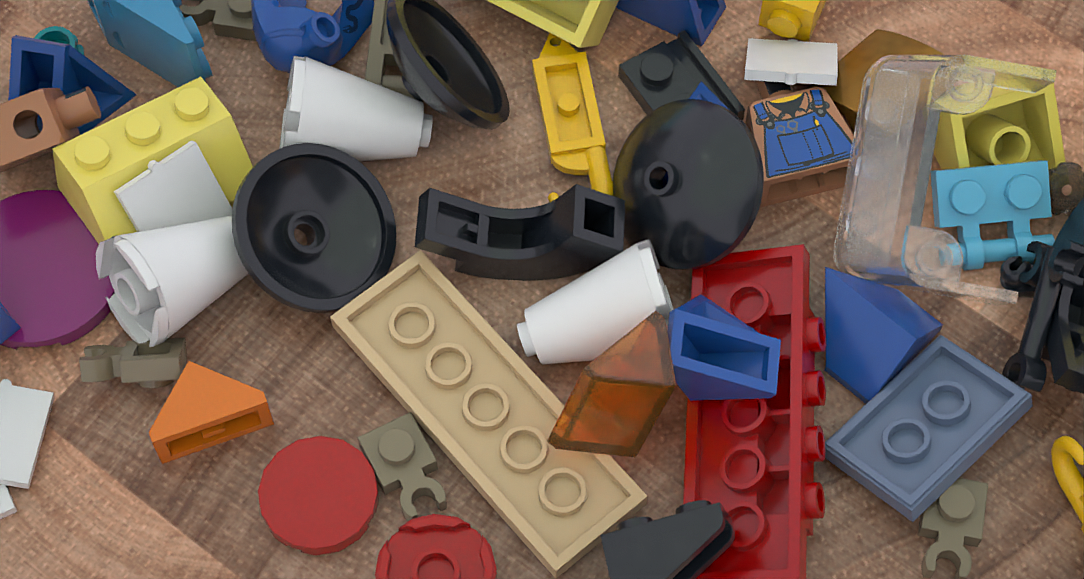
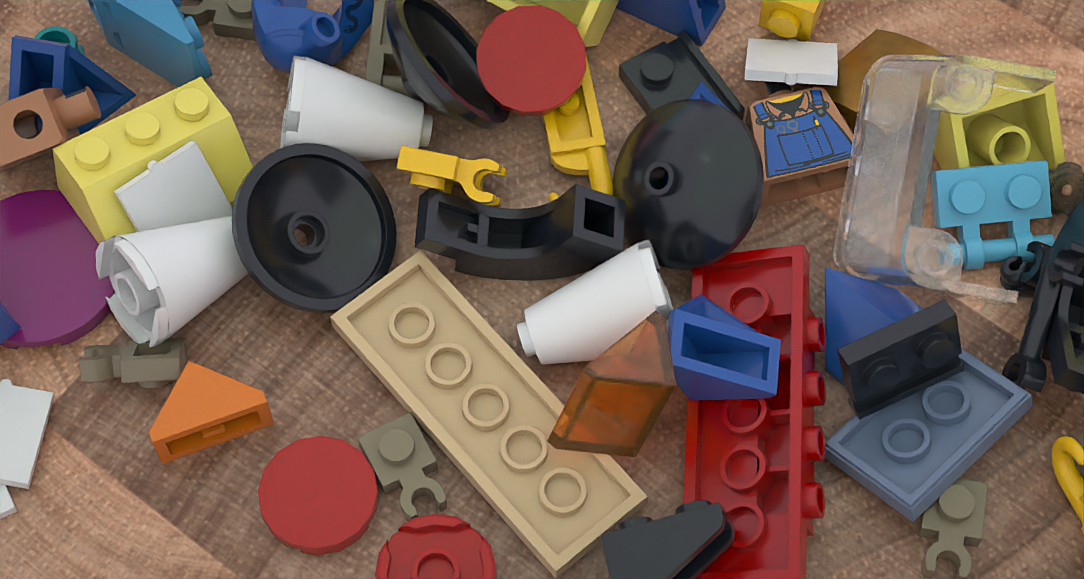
(442, 171): none -> yellow plate
(531, 60): none -> red tile
(901, 359): none -> black plate

